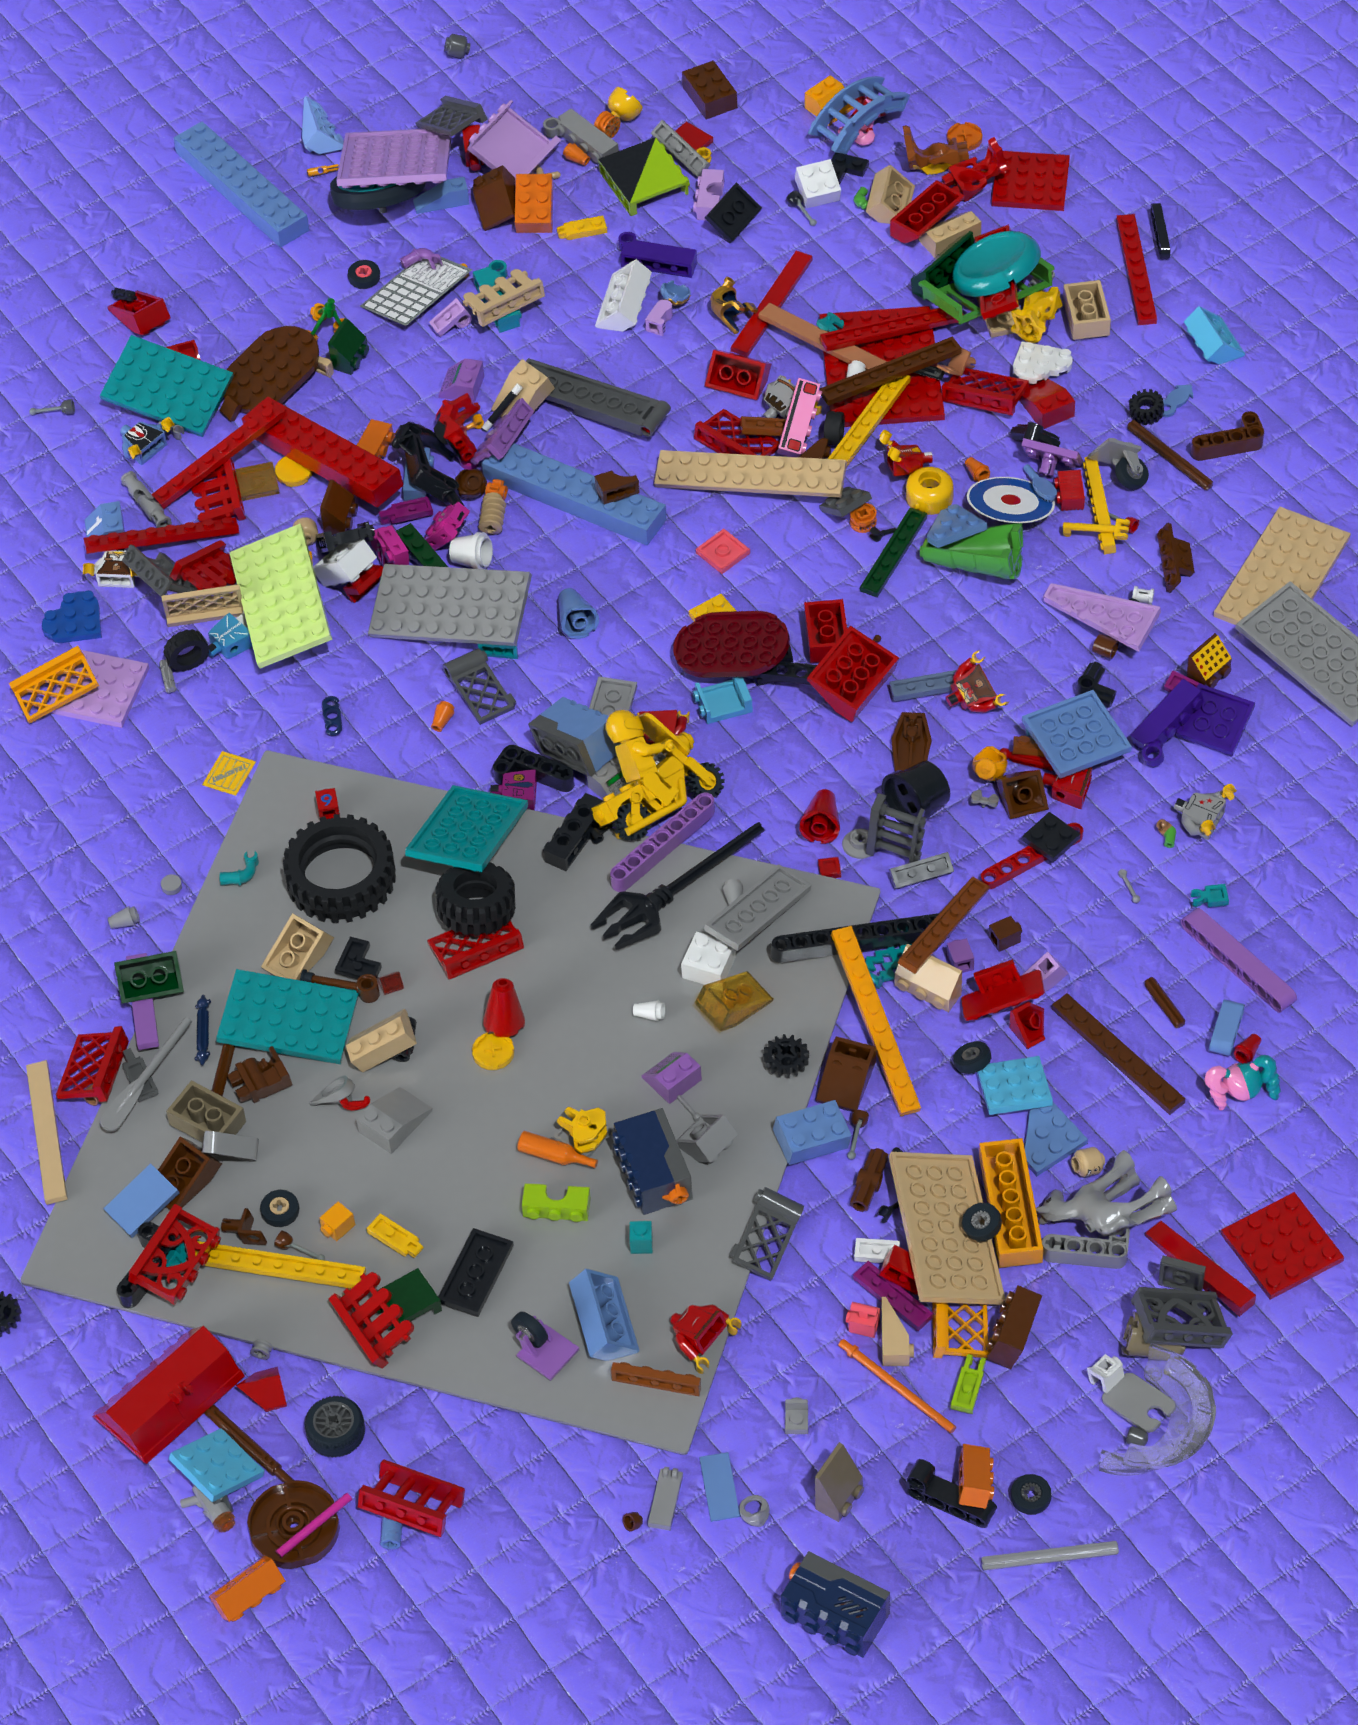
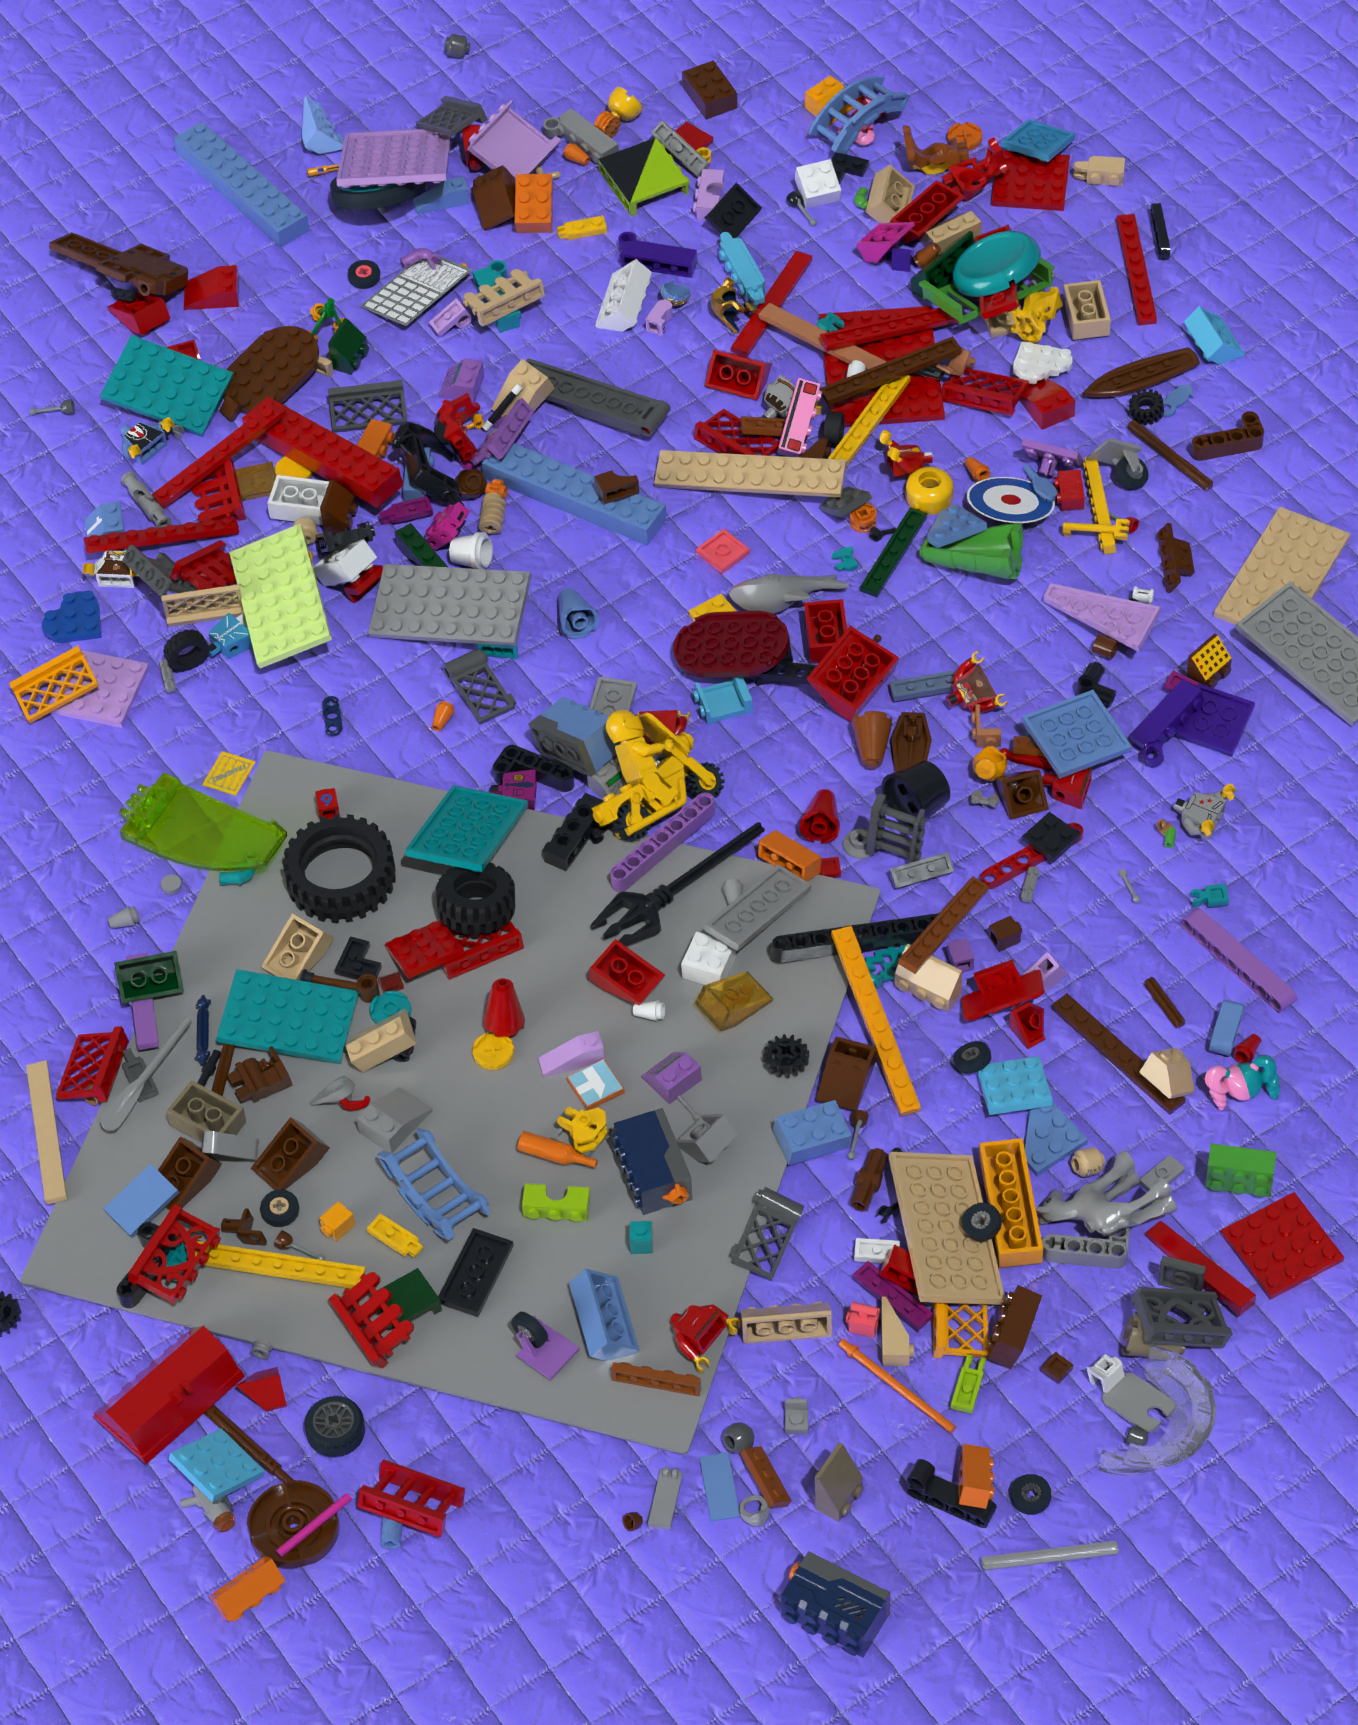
(140, 265): none -> reddish brown piece
(198, 828): none -> clear neon green windscreen
(209, 1068): none -> black bar
(213, 289): none -> red slope
(289, 1155): none -> reddish brown slope
(296, 498): none -> white brick
(366, 394): none -> dark grey fence
(388, 1004): none -> teal tile
(389, 547): dark pink piece -> none
(418, 1201): none -> medium blue fence
(424, 948): none -> red plate
(573, 1054): none -> lavender slope
(595, 1084): none -> tile
(624, 973): none -> red slope
(738, 1437): none -> dark grey piece
(742, 268): none -> medium azure hinge
(765, 1477): none -> dark orange plate
(777, 592): none -> light grey piece
(782, 850): none -> orange brick
(786, 1322): none -> tan slope
(848, 562): none -> teal piece
(872, 737): none -> dark orange cone
(882, 240): none -> dark pink slope
(902, 259): none -> dark purple slope
(926, 254): none -> dark orange cone
(984, 737): none -> nougat bracket
(1029, 884): none -> light grey axle
(1034, 432): black piece -> none
(1038, 140): none -> dark azure plate
(1057, 1367): none -> reddish brown plate
(1101, 170): none -> tan hinge
(1142, 373): none -> reddish brown piece
(1168, 1168): none -> light grey plate
(1169, 1072): none -> tan slope
(1240, 1170): none -> bright green brick

